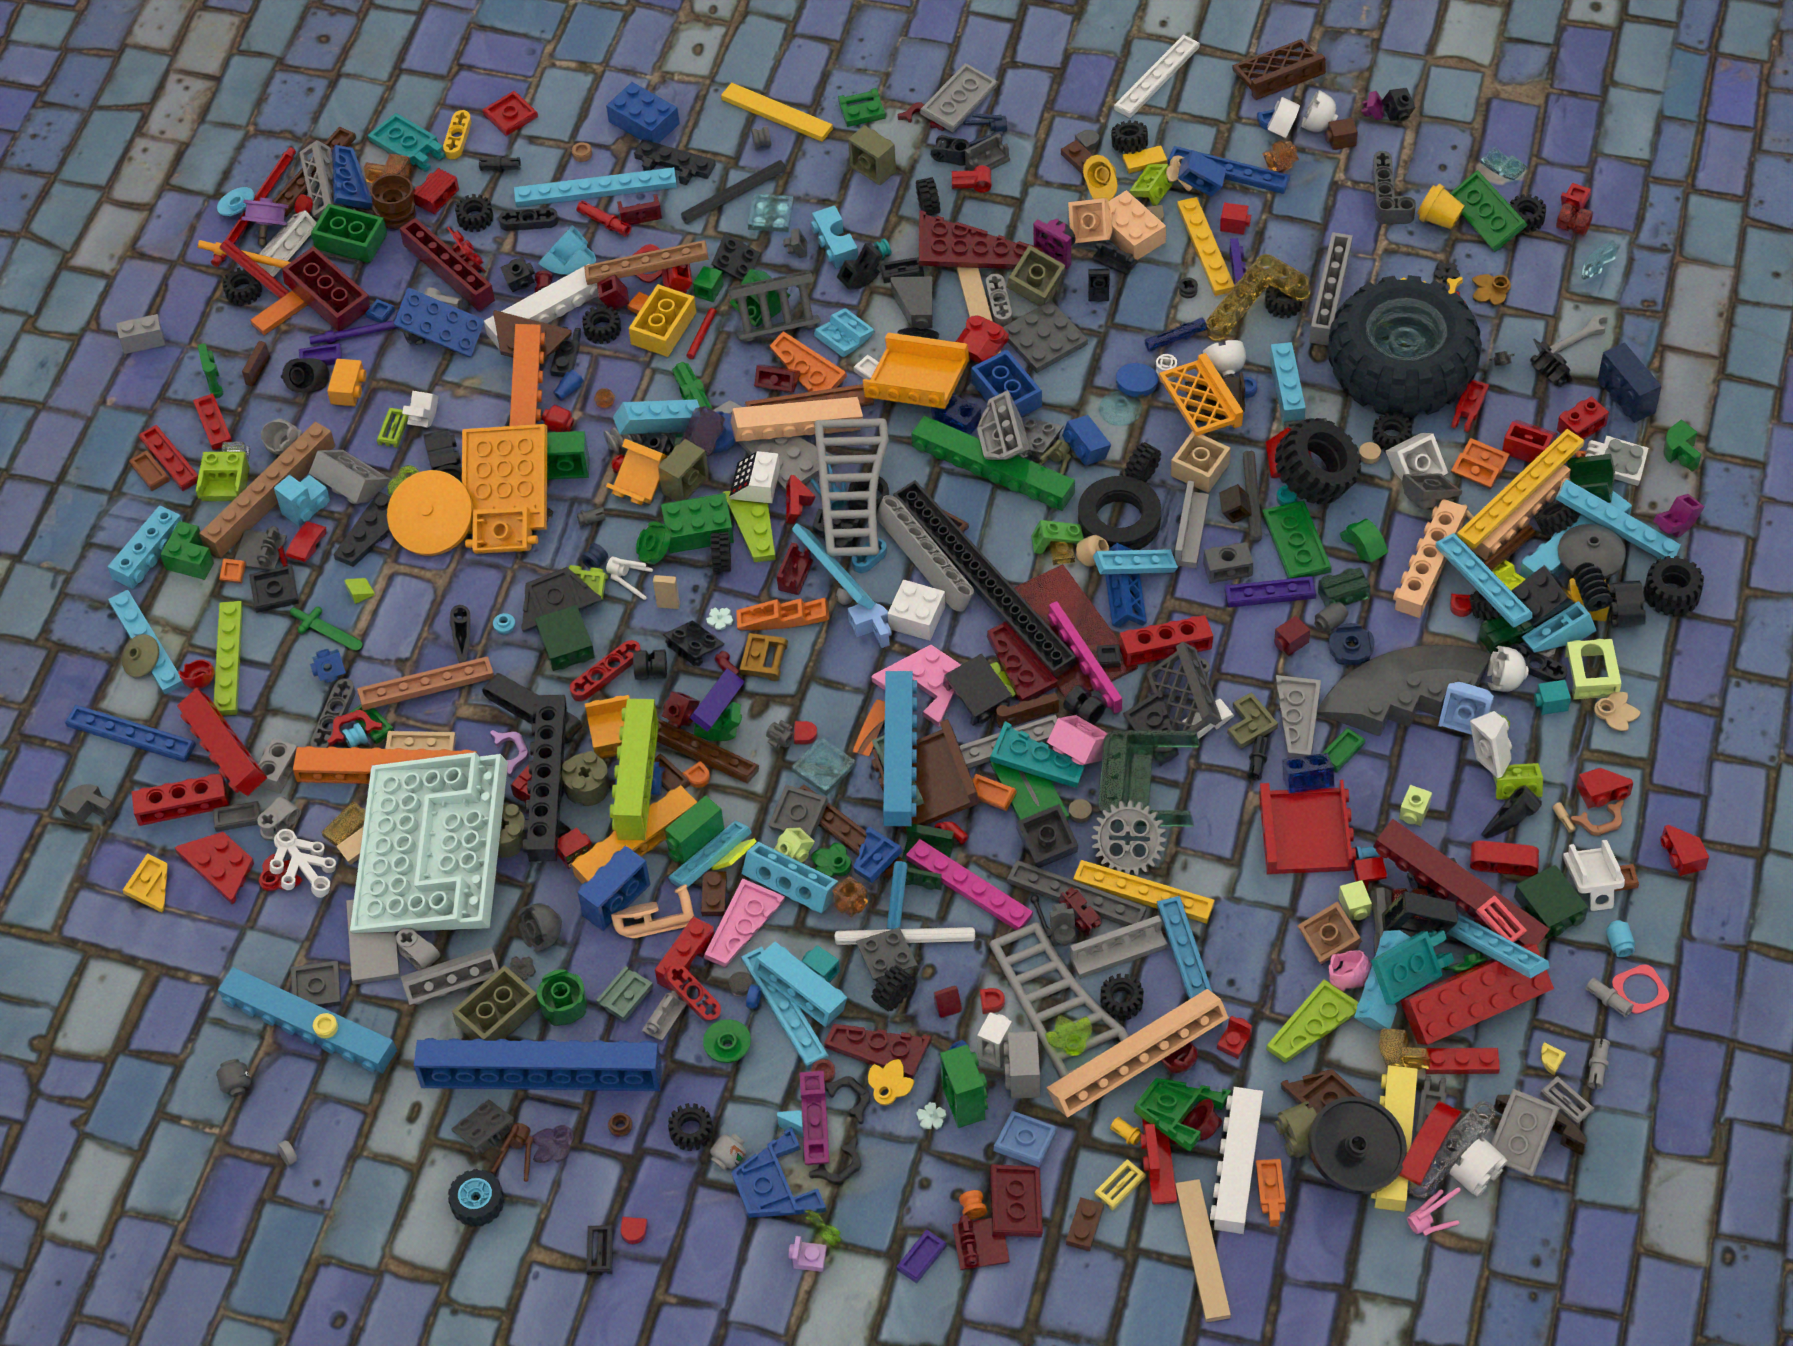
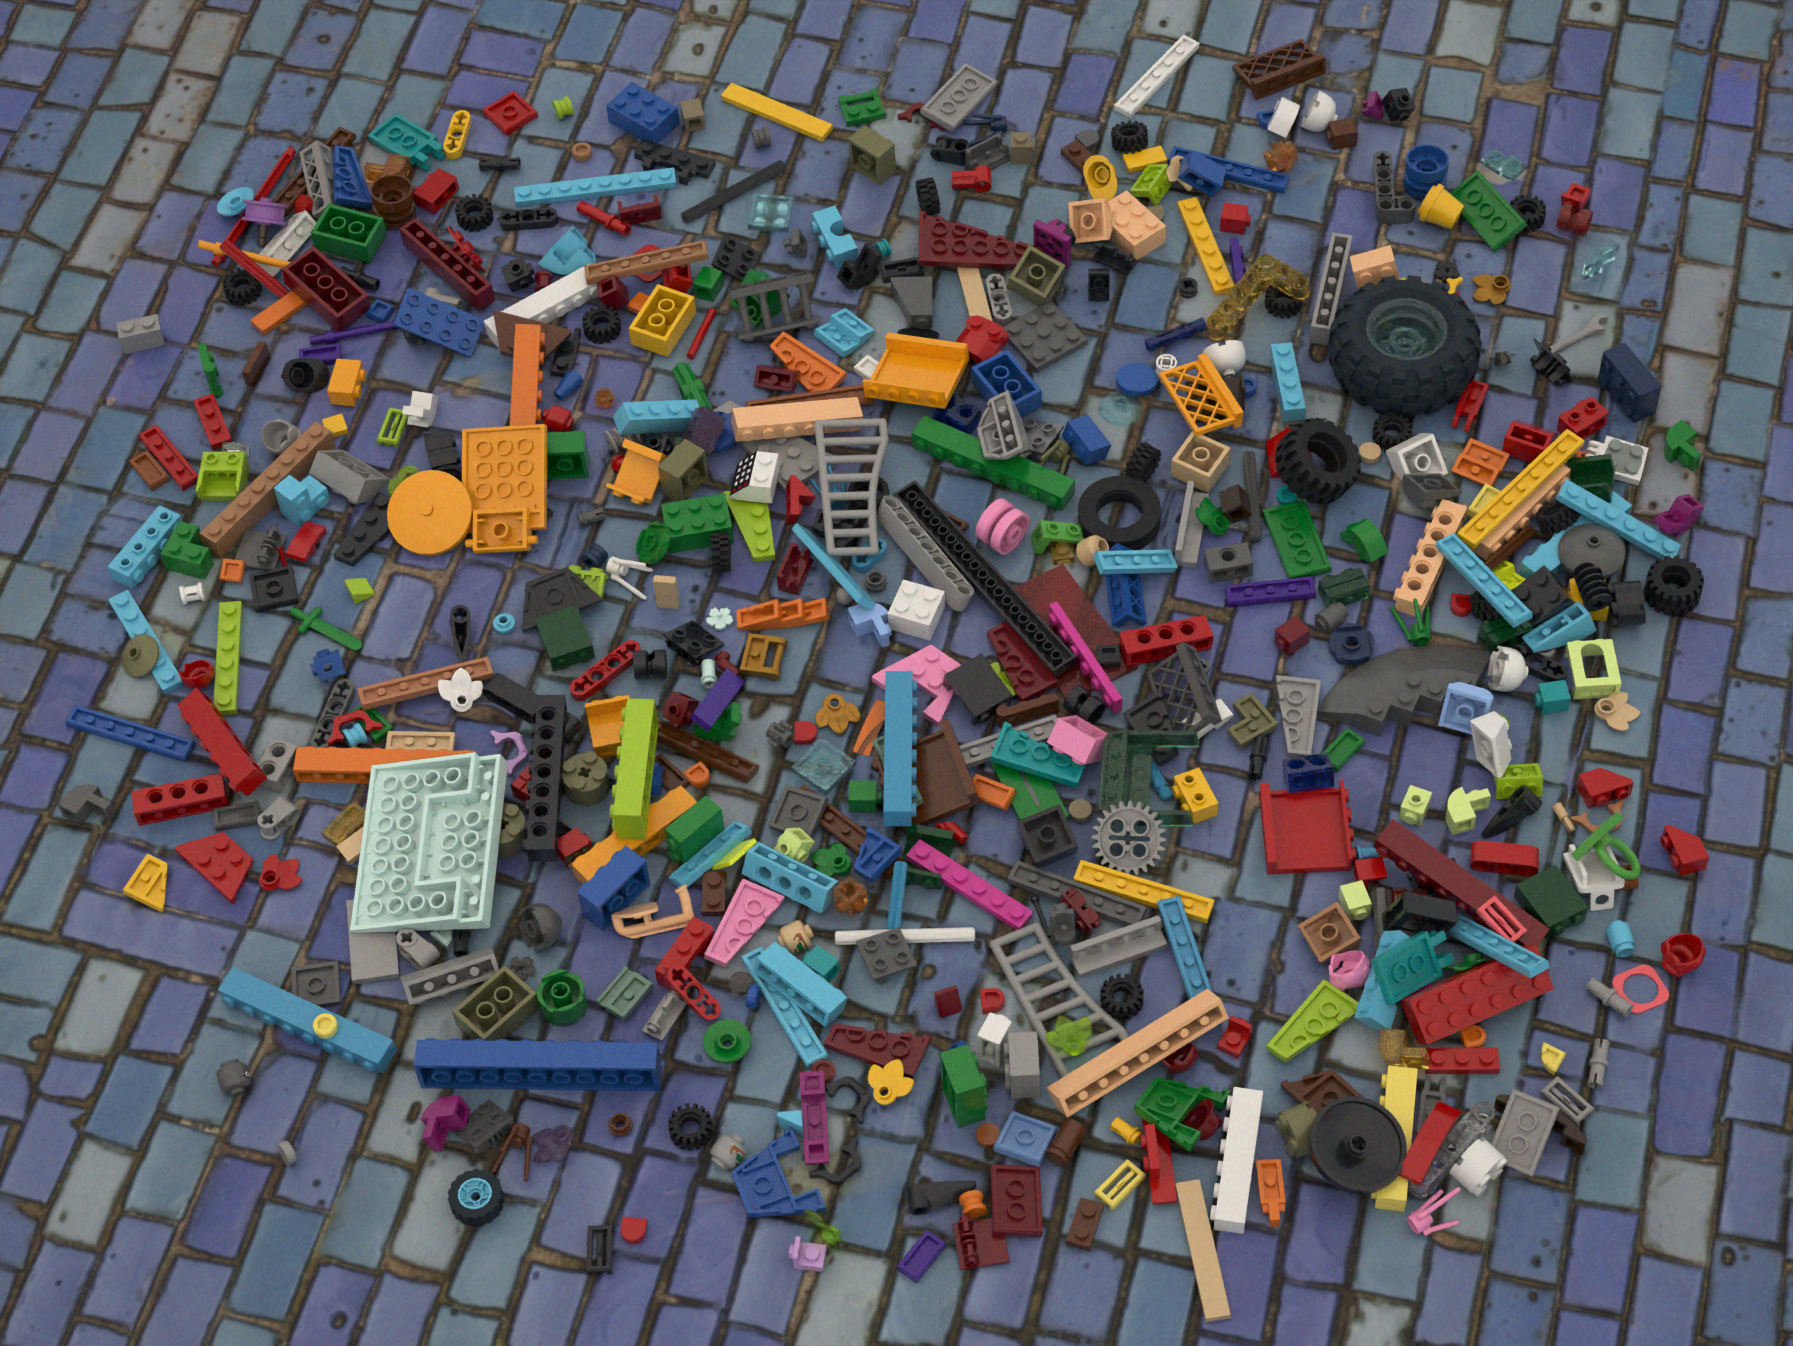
(197, 591): none -> white bush
(287, 841): white plant -> none
(336, 425): none -> yellow tile
(370, 282): none -> black pin
(443, 937): none -> light aqua tile
(443, 1116): none -> magenta brick
(460, 687): none -> white plate
(461, 941): none -> black pin
(562, 107): none -> lime wheel
(692, 115): none -> dark tan brick
(708, 673): none -> light aqua pin
(795, 937): none -> tan head
(838, 716): none -> pearl gold plate
(864, 796): none -> green brick
(875, 576): none -> dark grey plate
(892, 988): black tyre -> none
(931, 1116): light aqua plant -> none
(933, 1195): none -> black piece
(987, 1135): none -> dark orange tile
(1002, 526): none -> bright pink wheel
(1021, 147): none -> dark tan brick
(1065, 1142): none -> reddish brown piece
(1160, 784): none -> dark azure axle
(1195, 795): none -> yellow brick
(1212, 517): none -> green plate
(1373, 266): none -> light nougat brick
(1419, 633): none -> green plant
(1425, 167): none -> blue wheel
(1461, 809): none -> yellowish green brick
(1472, 1037): none -> orange tile
(1482, 499): none -> light yellow tile
(1600, 839): none -> bright green tile
(1682, 954): none -> red hair

